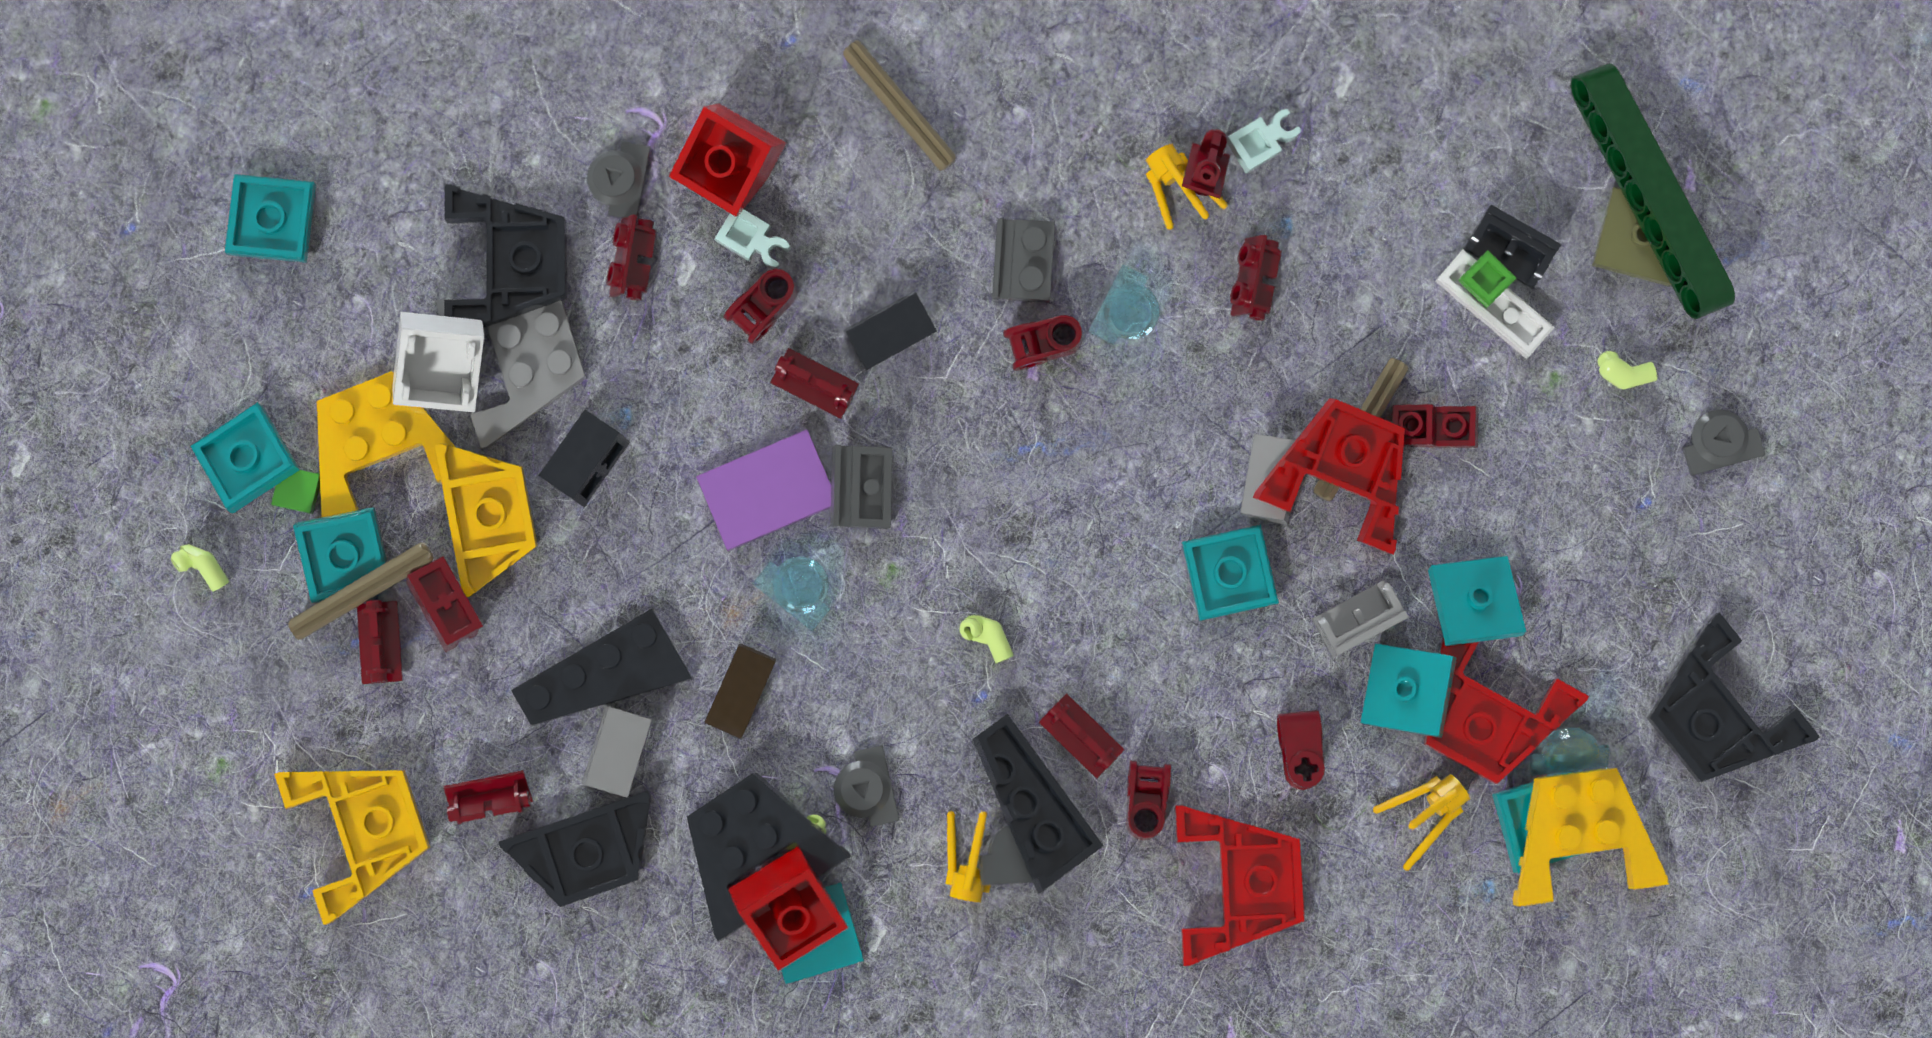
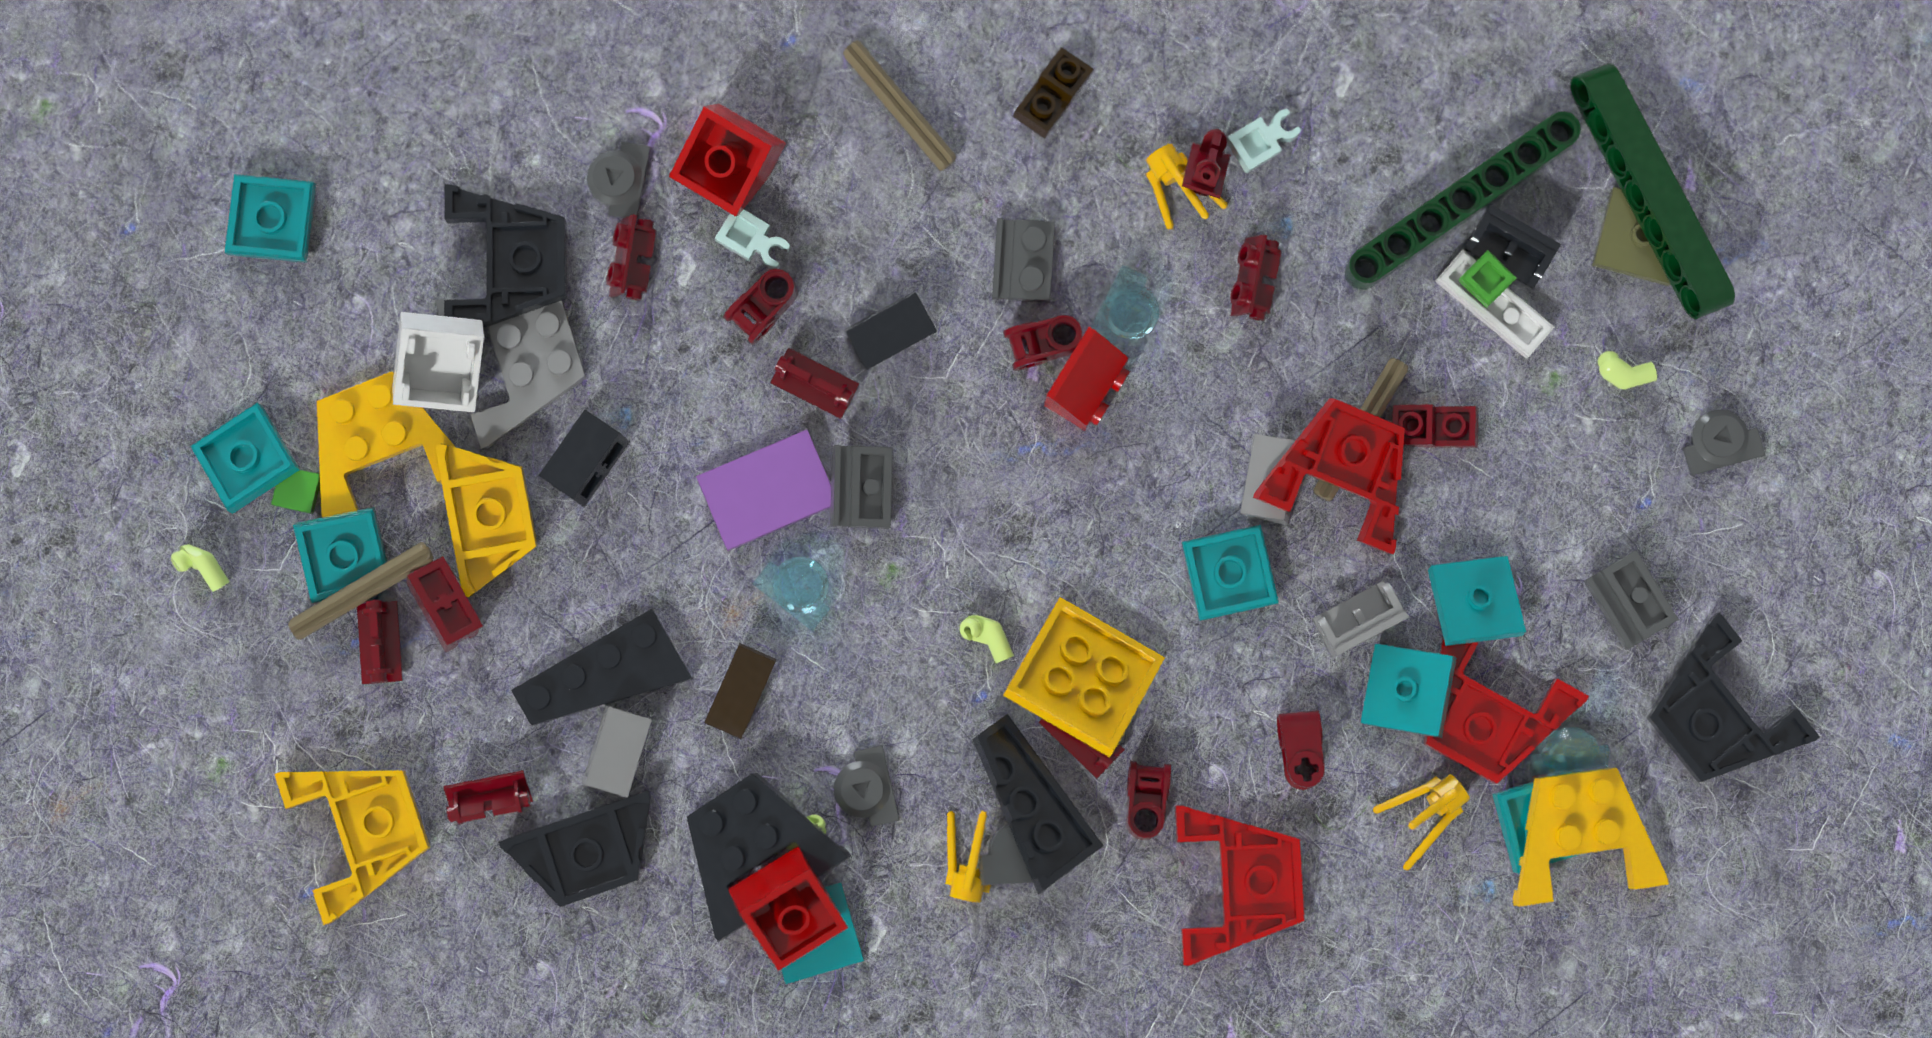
(1053, 92): none -> dark brown slope
(1084, 677): none -> yellow plate
(1087, 380): none -> red slope
(1476, 187): none -> dark green beam
(1631, 600): none -> dark grey plate

